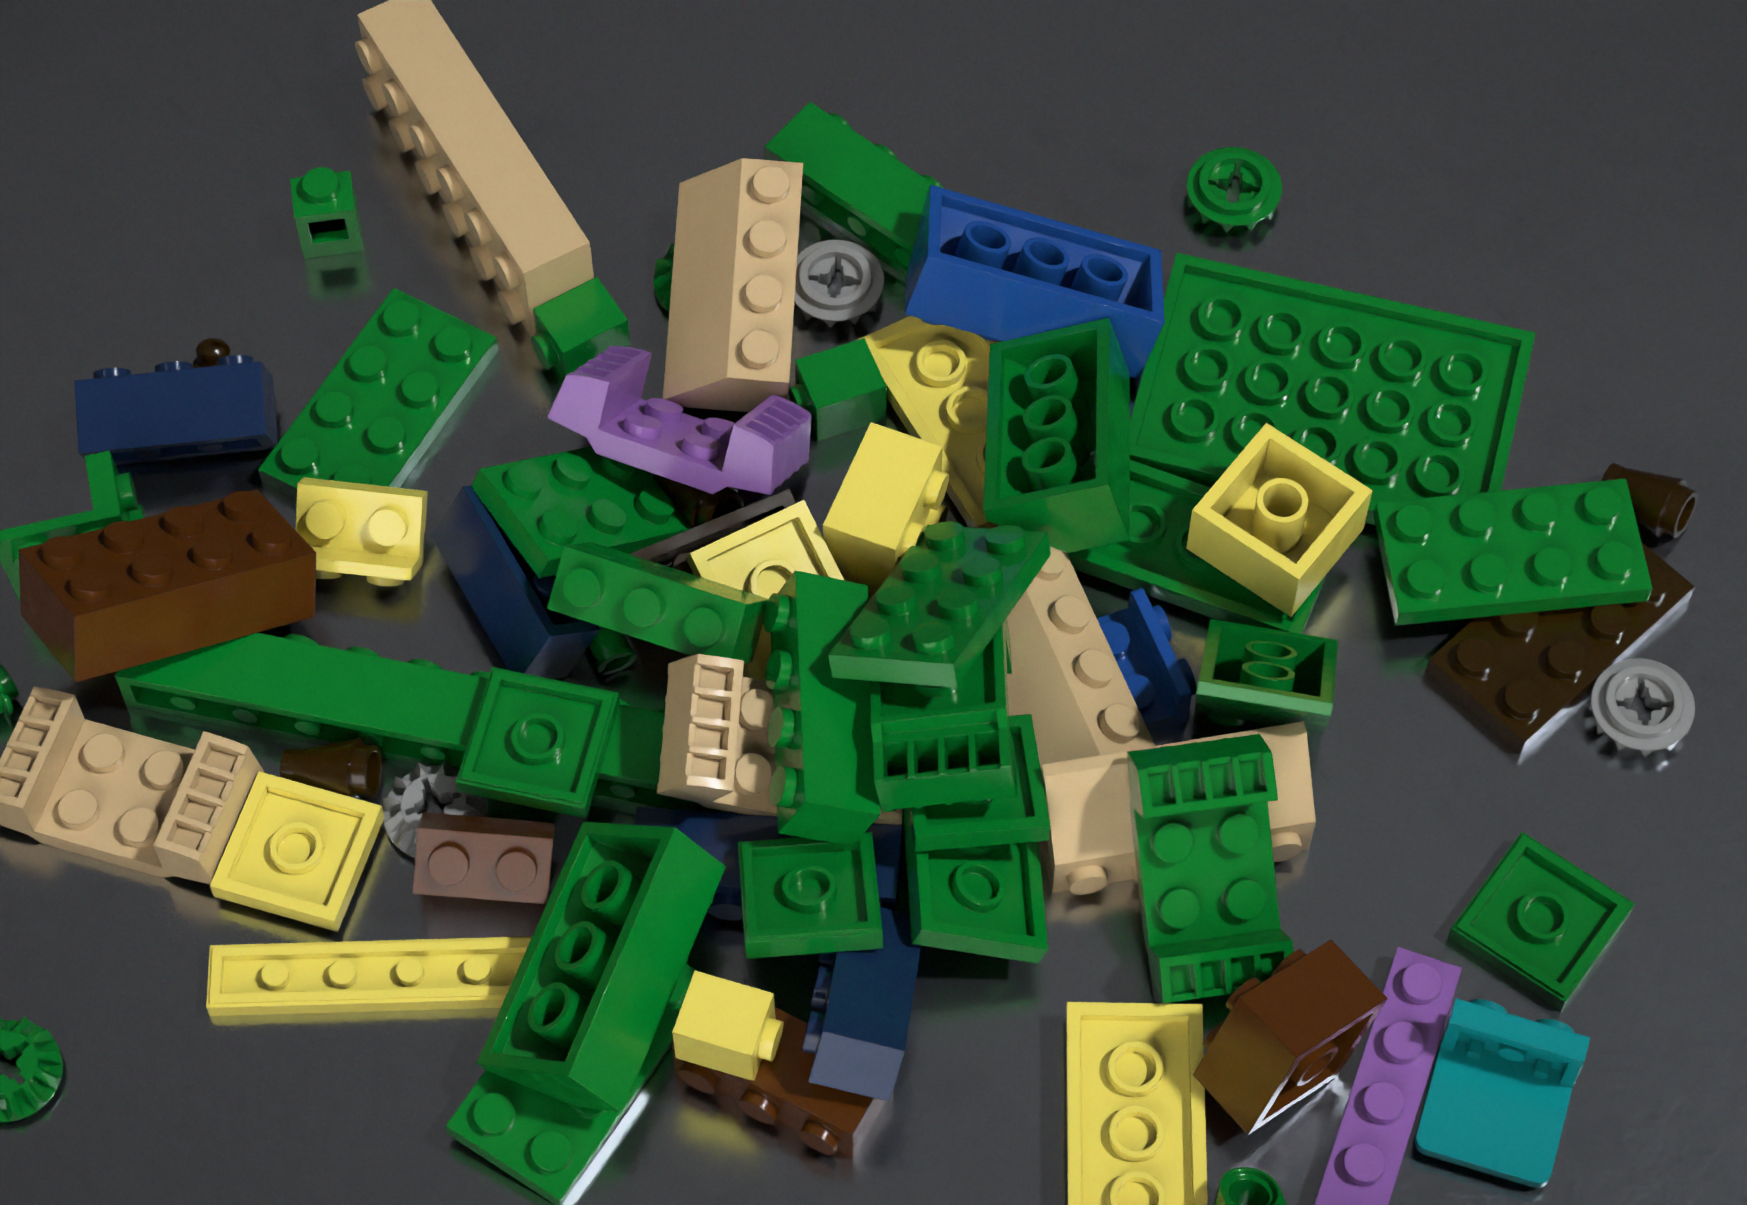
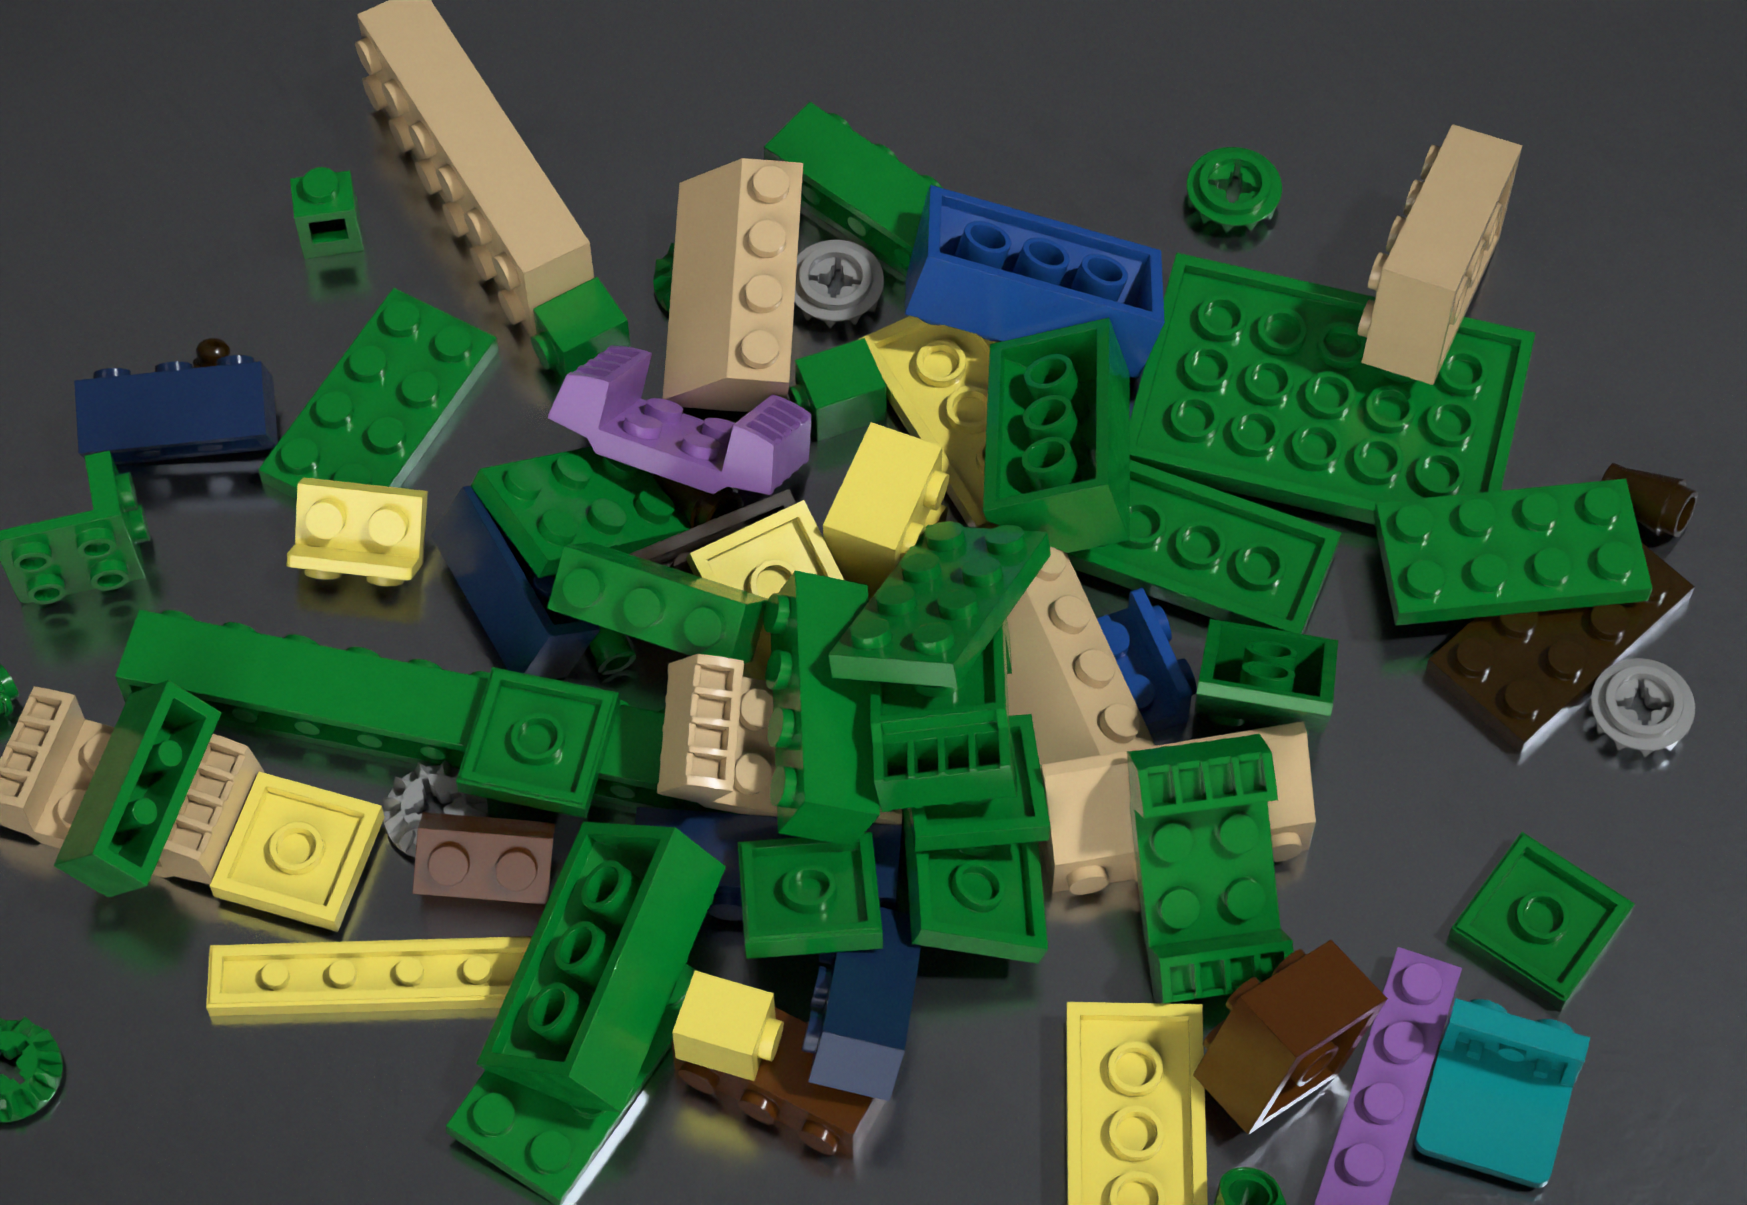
(138, 789): none -> green brick
(166, 584): reddish brown brick -> none
(339, 767): dark brown cone -> none
(1278, 519): light yellow brick -> none
(1438, 253): none -> tan brick

